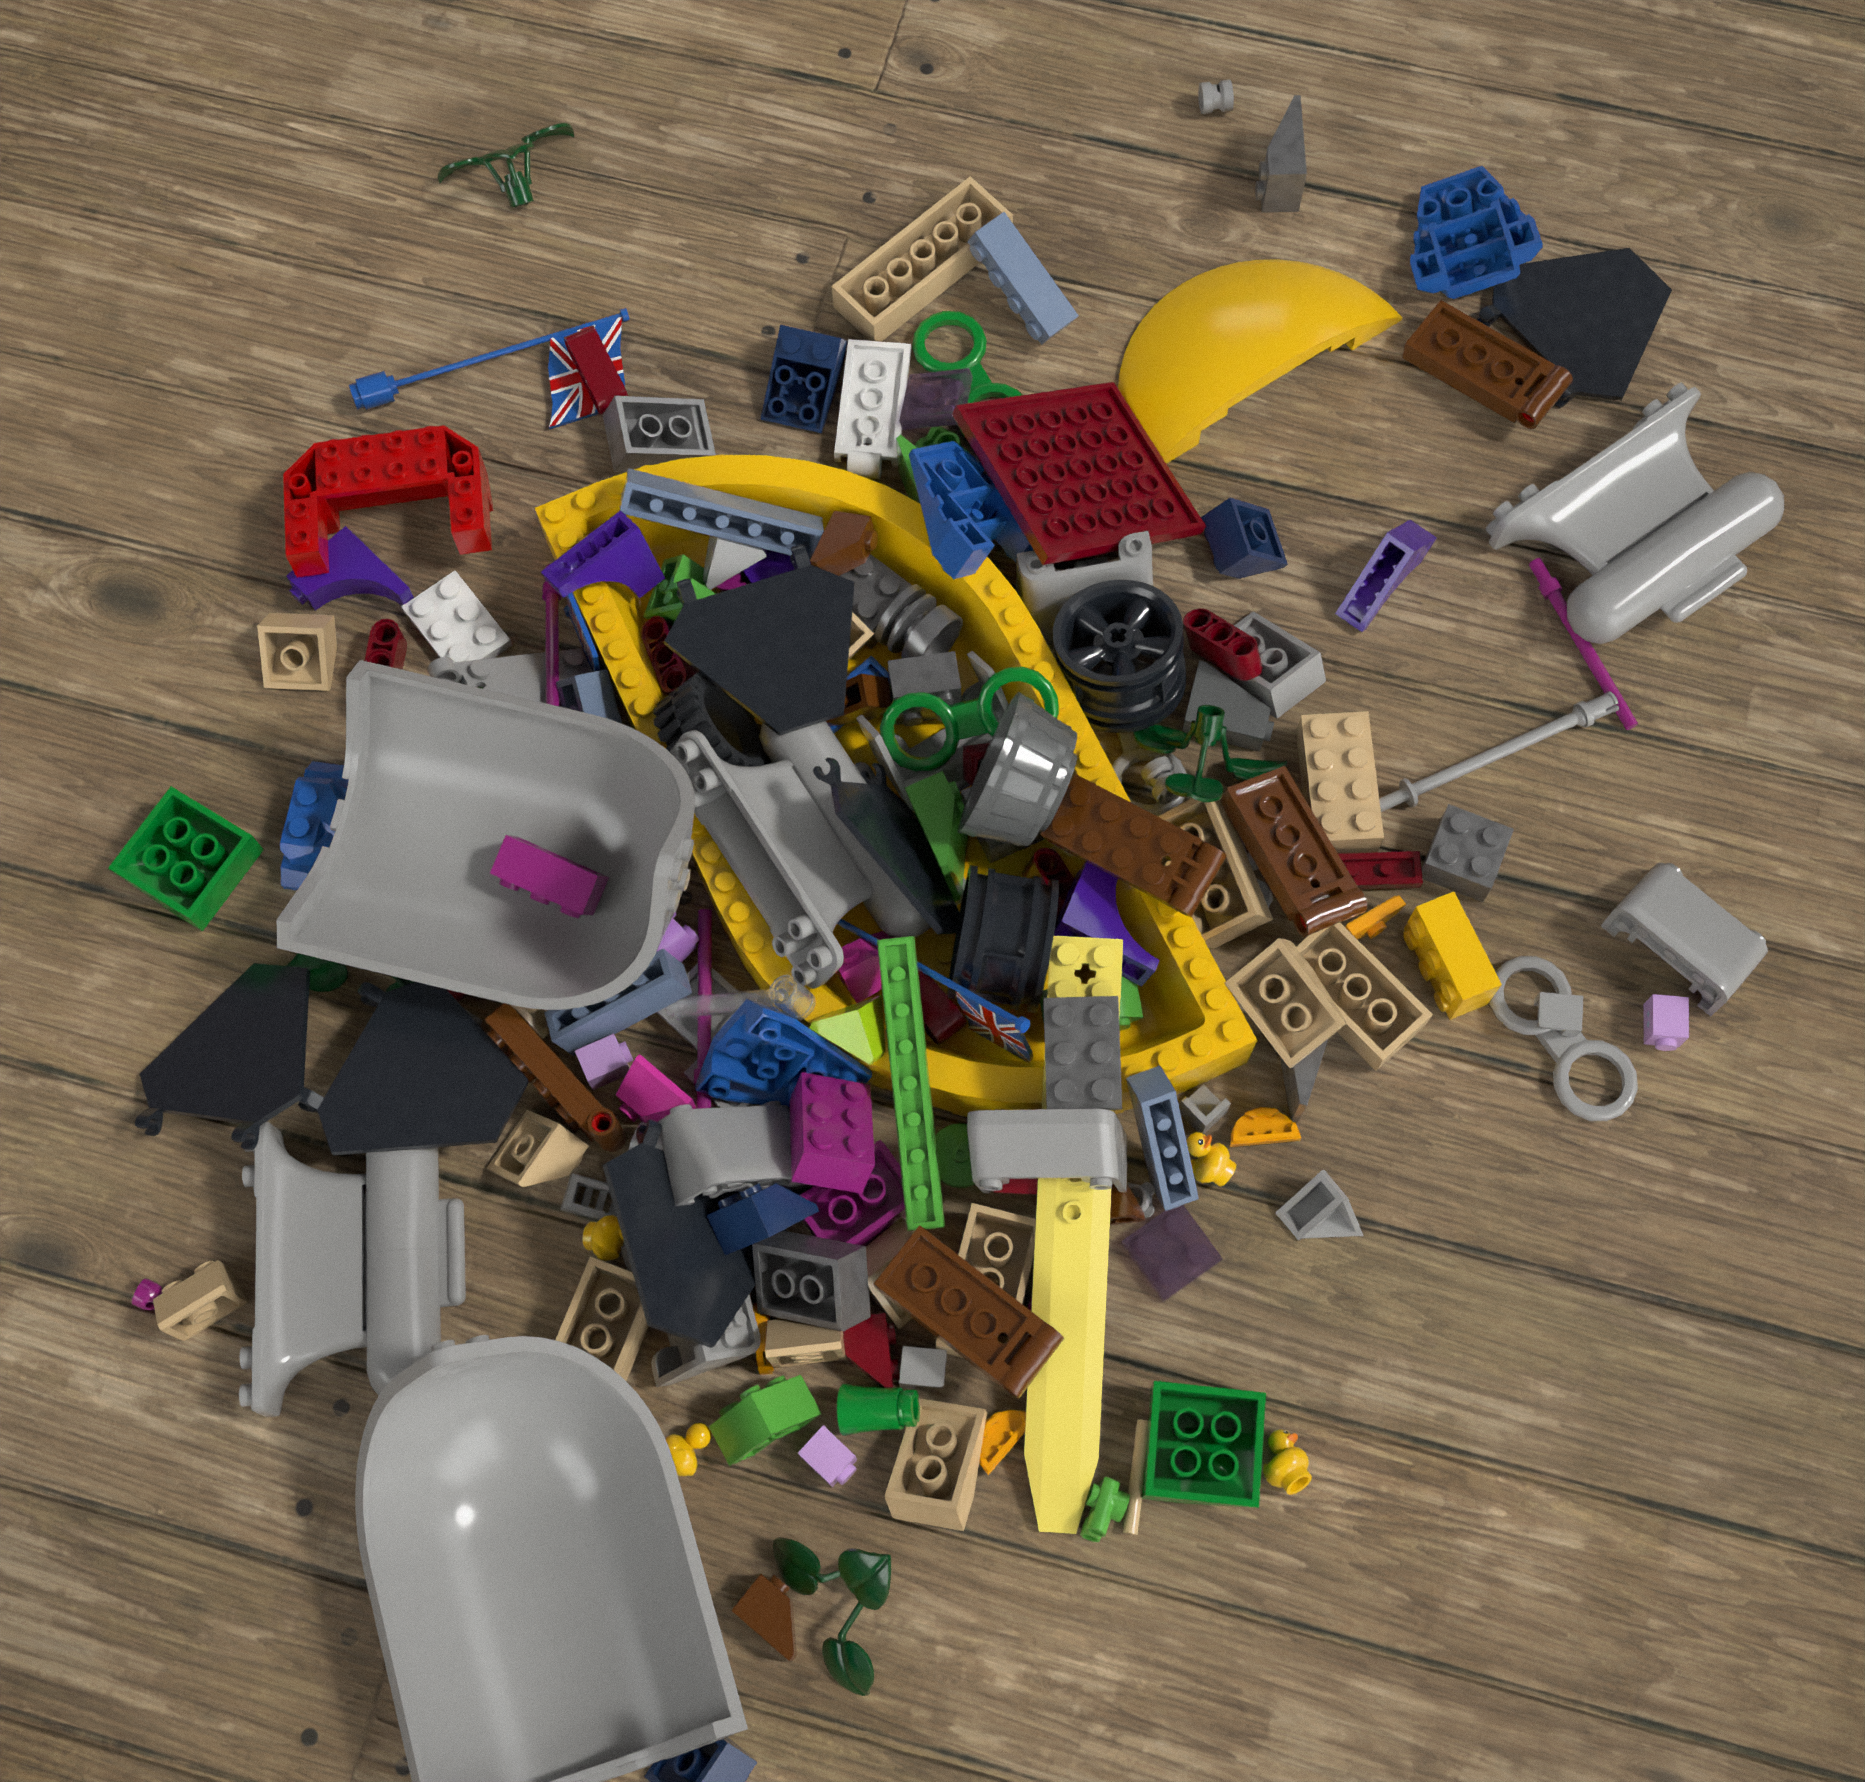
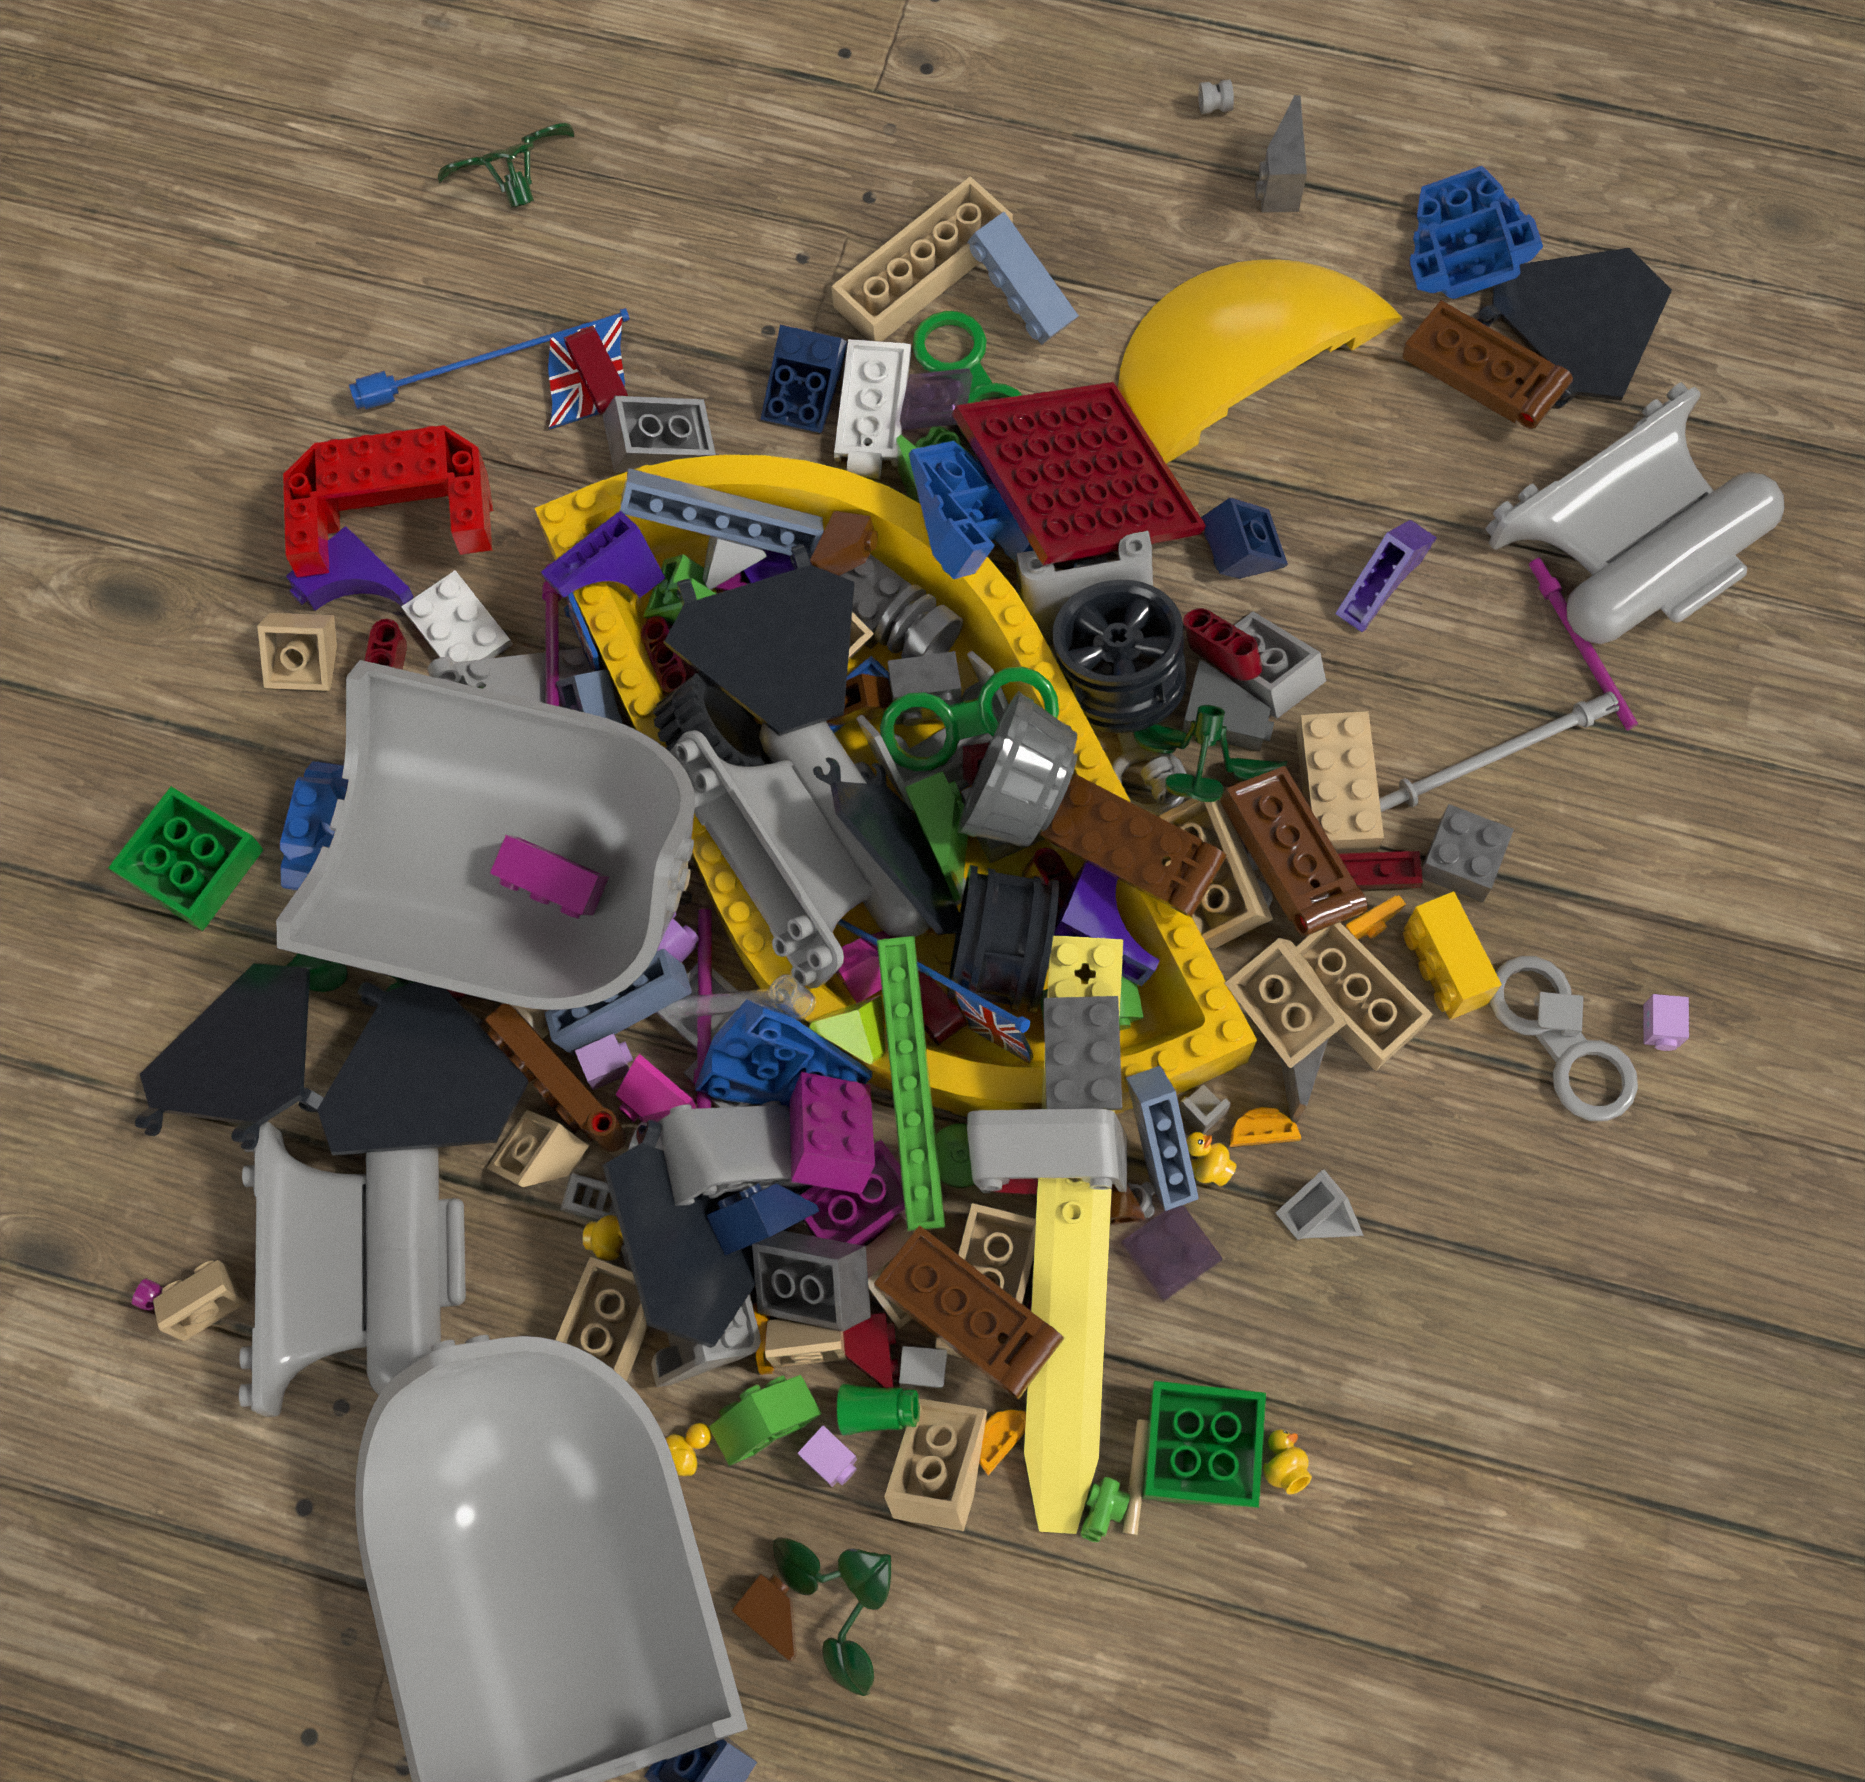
(1689, 934): light grey windscreen -> none

